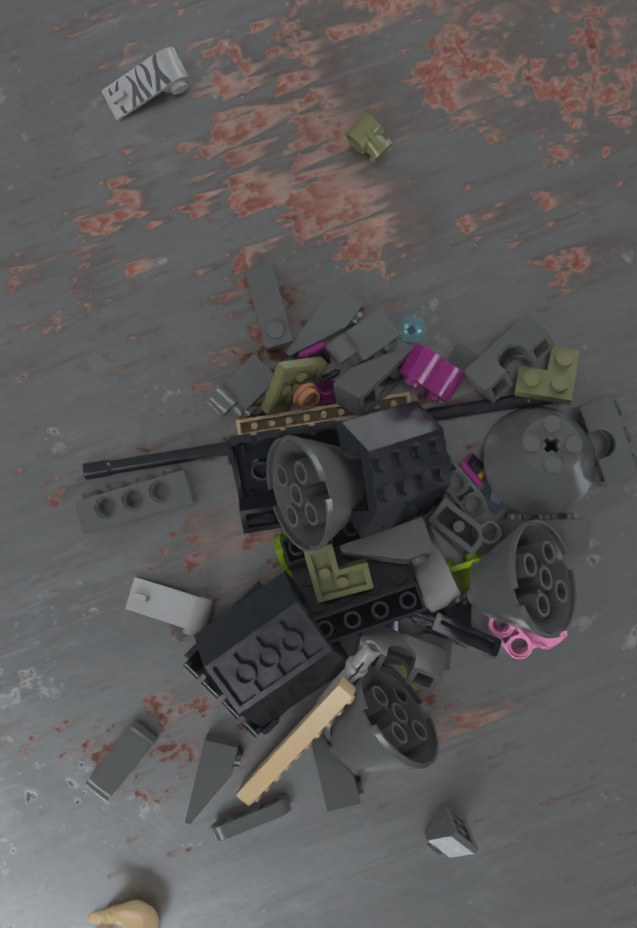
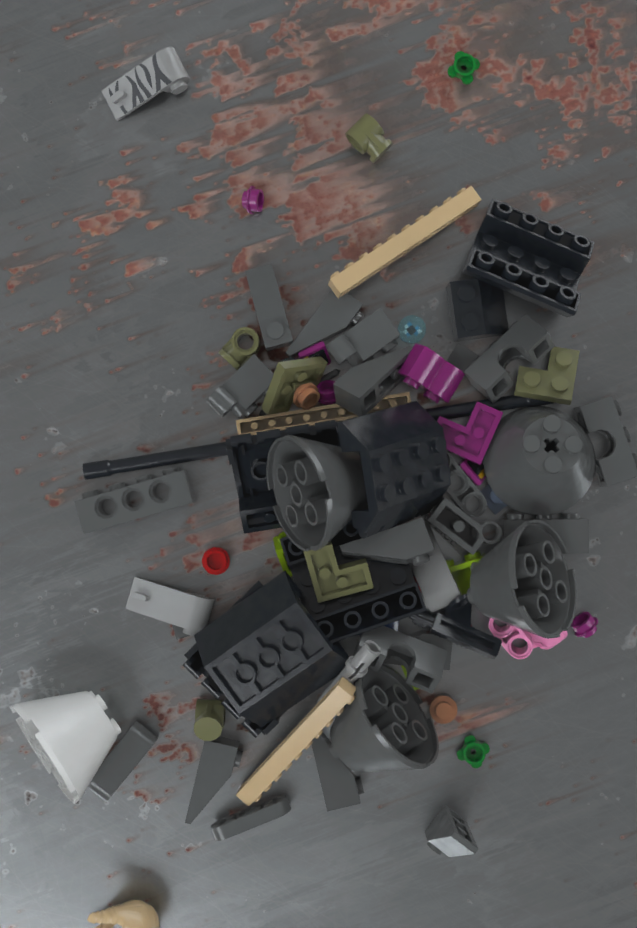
(69, 737): none -> white cone
(209, 719): none -> olive piece
(216, 560): none -> red plate
(234, 354): none -> olive piece
(253, 200): none -> magenta plate
(404, 242): none -> tan piece
(443, 709): none -> nougat plate
(467, 60): none -> green plate
(474, 439): none -> magenta plate
(476, 310): none -> black slope
(479, 756): none -> green plate
(529, 258): none -> black slope
(584, 625): none -> magenta plate

